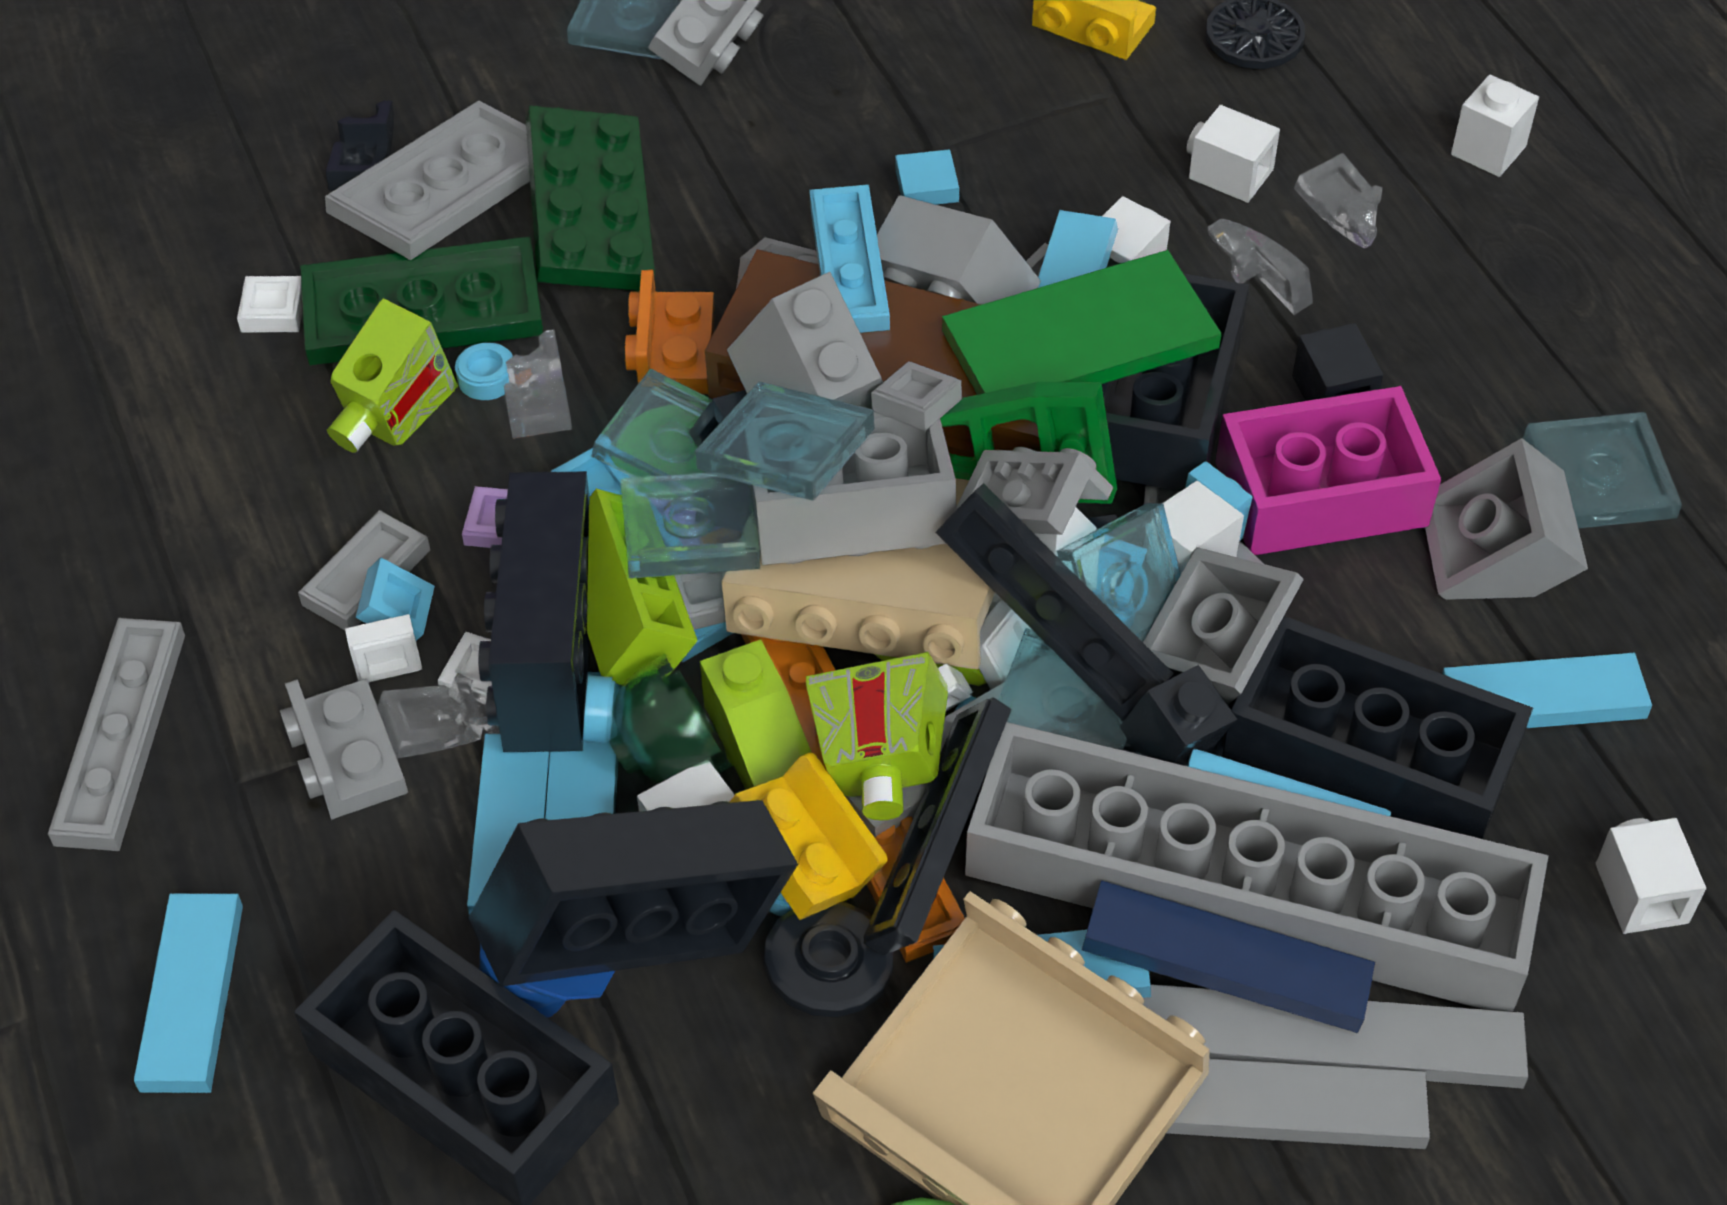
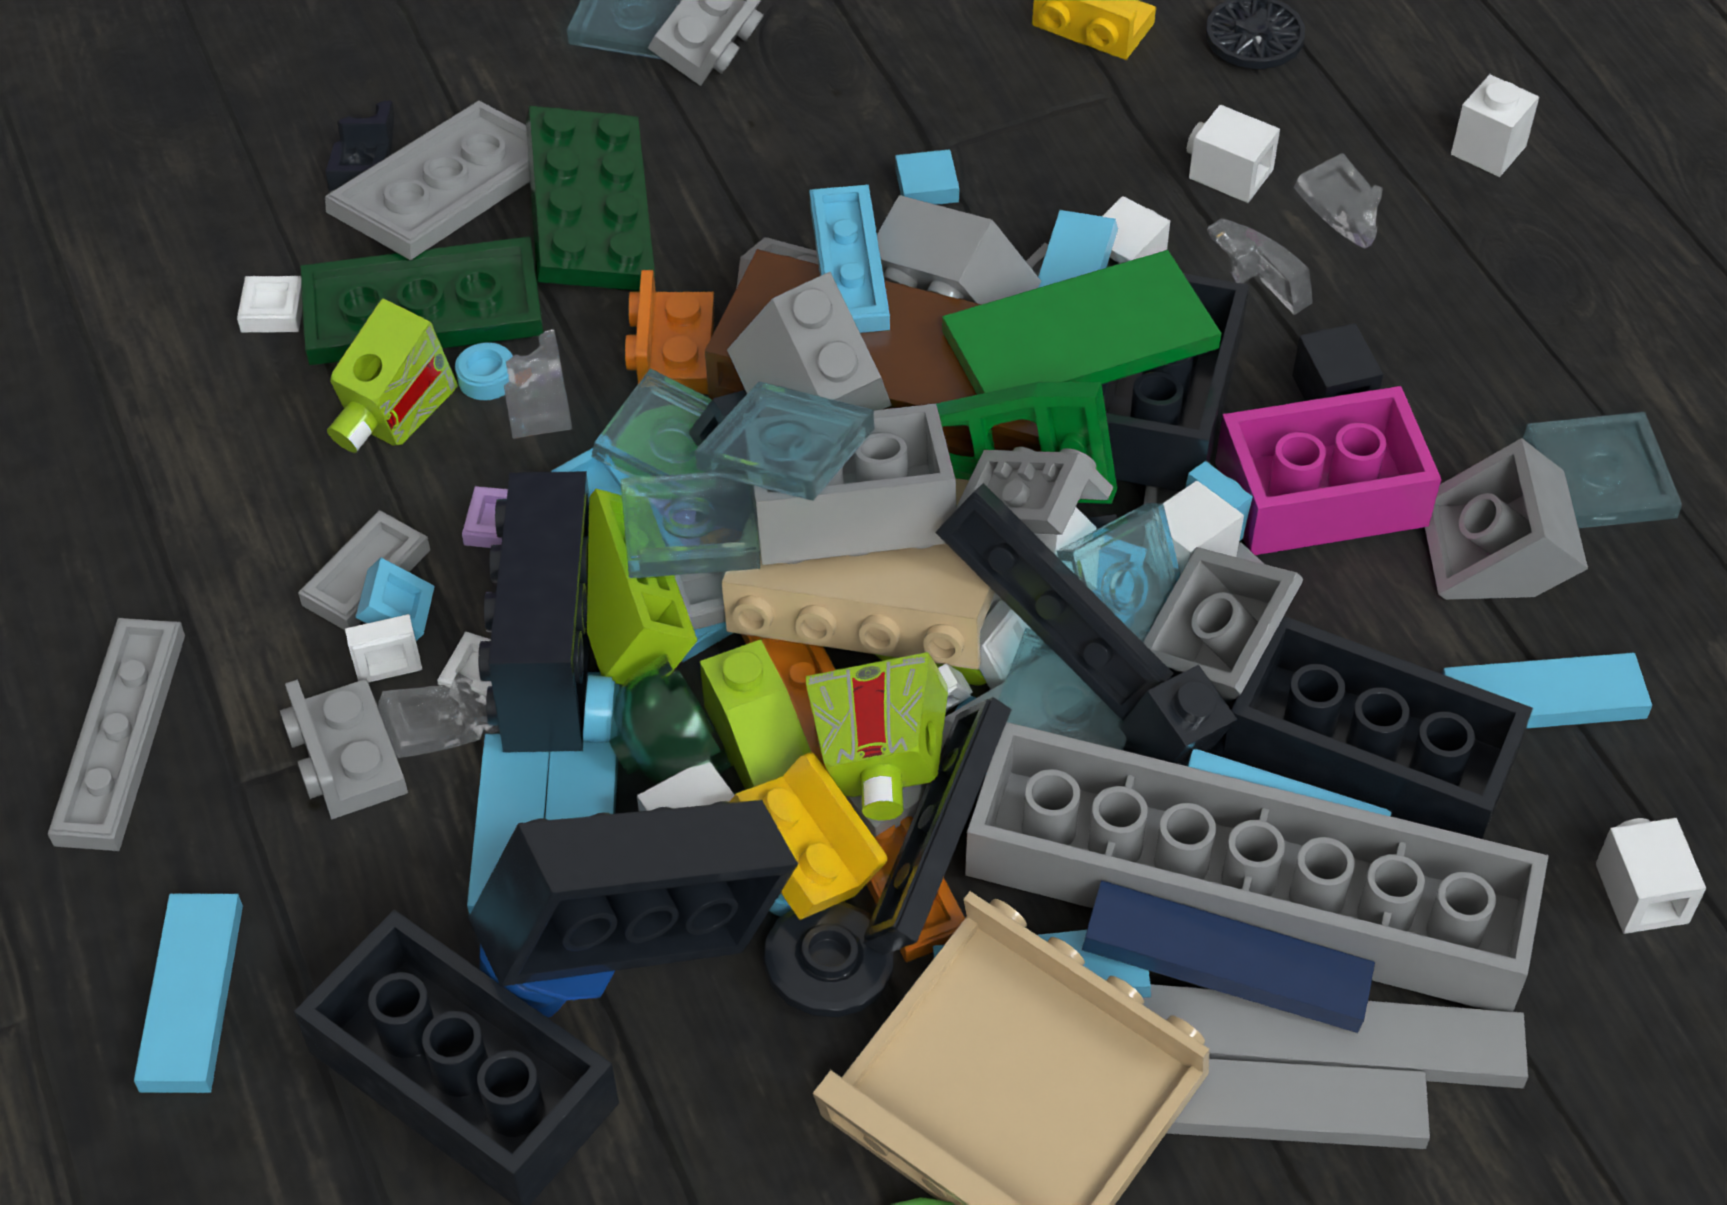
(916, 395): light grey tile -> none

